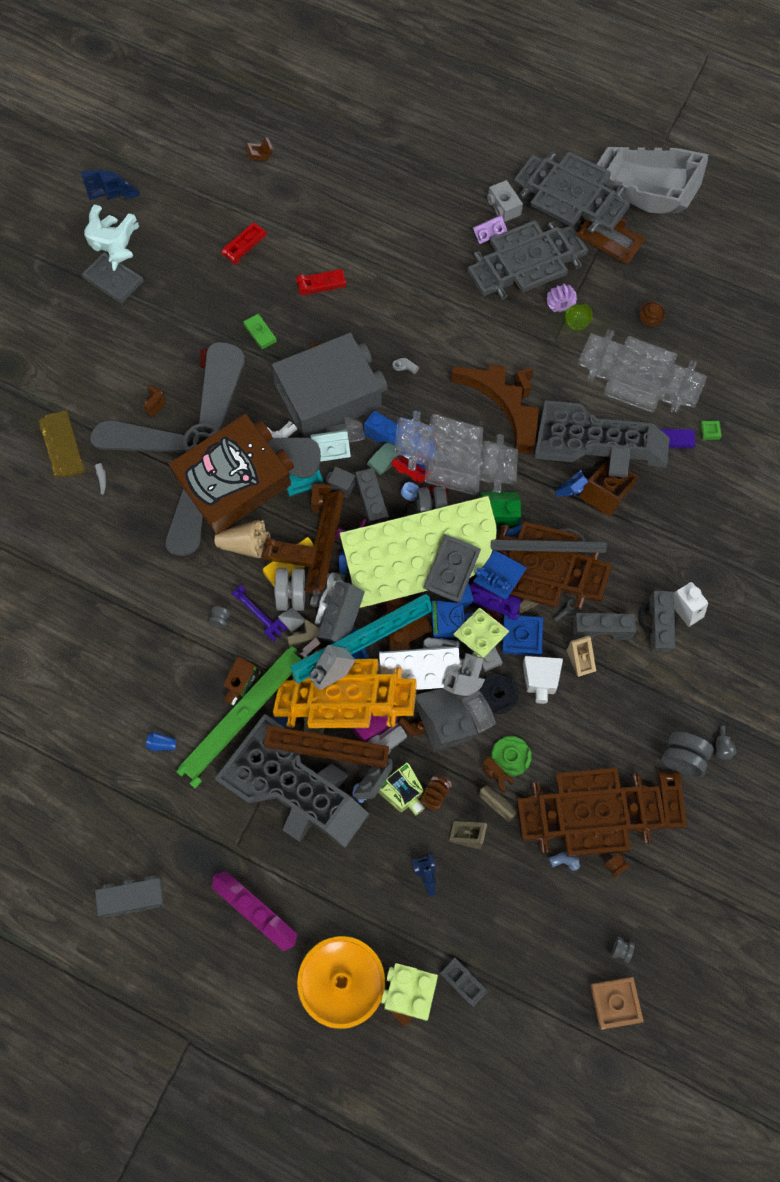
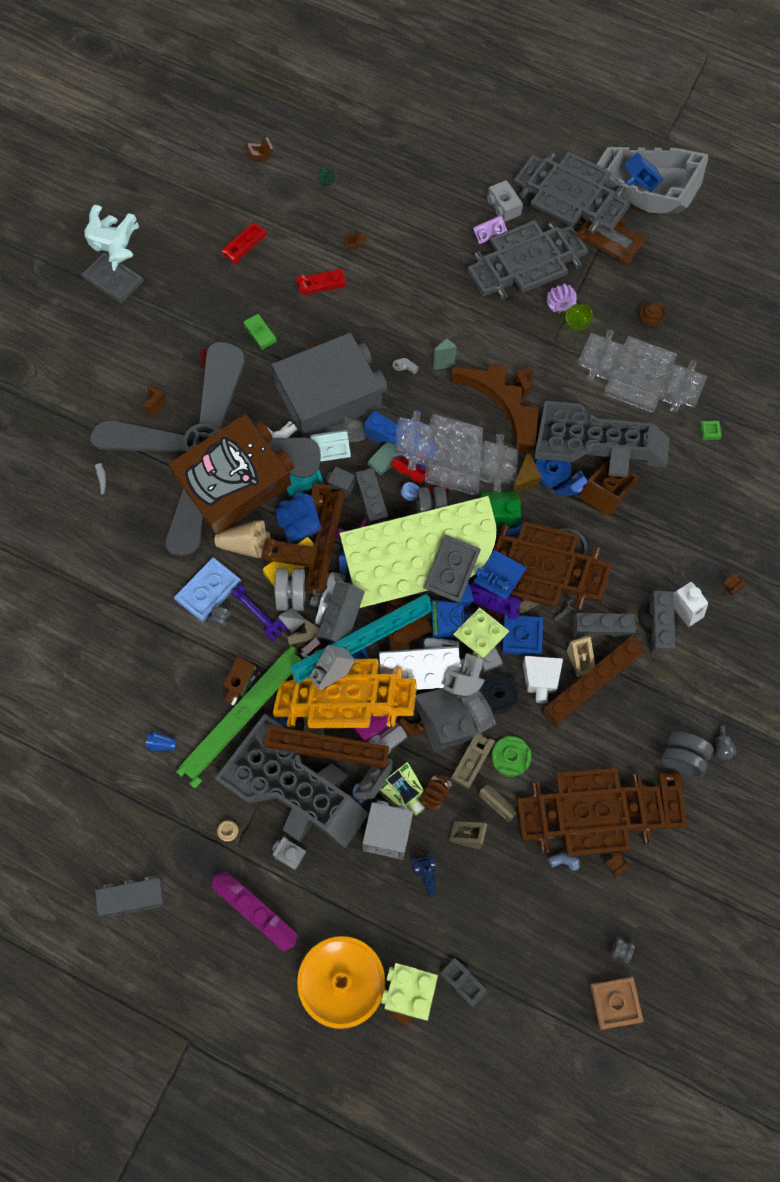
(61, 444): clear yellow windscreen -> none
(102, 183): dark blue slope -> none
(207, 589): none -> light blue tile
(227, 830): none -> tan plate
(288, 853): none -> light grey bracket
(298, 517): none -> blue plate
(326, 176): none -> clear green tile
(354, 240): none -> reddish brown slope
(387, 830): none -> light grey brick
(444, 355): none -> sand green slope
(472, 761): none -> dark tan plate
(494, 771): reddish brown plate -> none
(528, 476): none -> pearl gold slope
(551, 546): dark grey axle -> none
(556, 478): none -> blue plate
(592, 681): none -> reddish brown arch
(642, 172): none -> blue brick
(680, 438): dark purple tile -> none
(734, 584): none -> reddish brown wheel

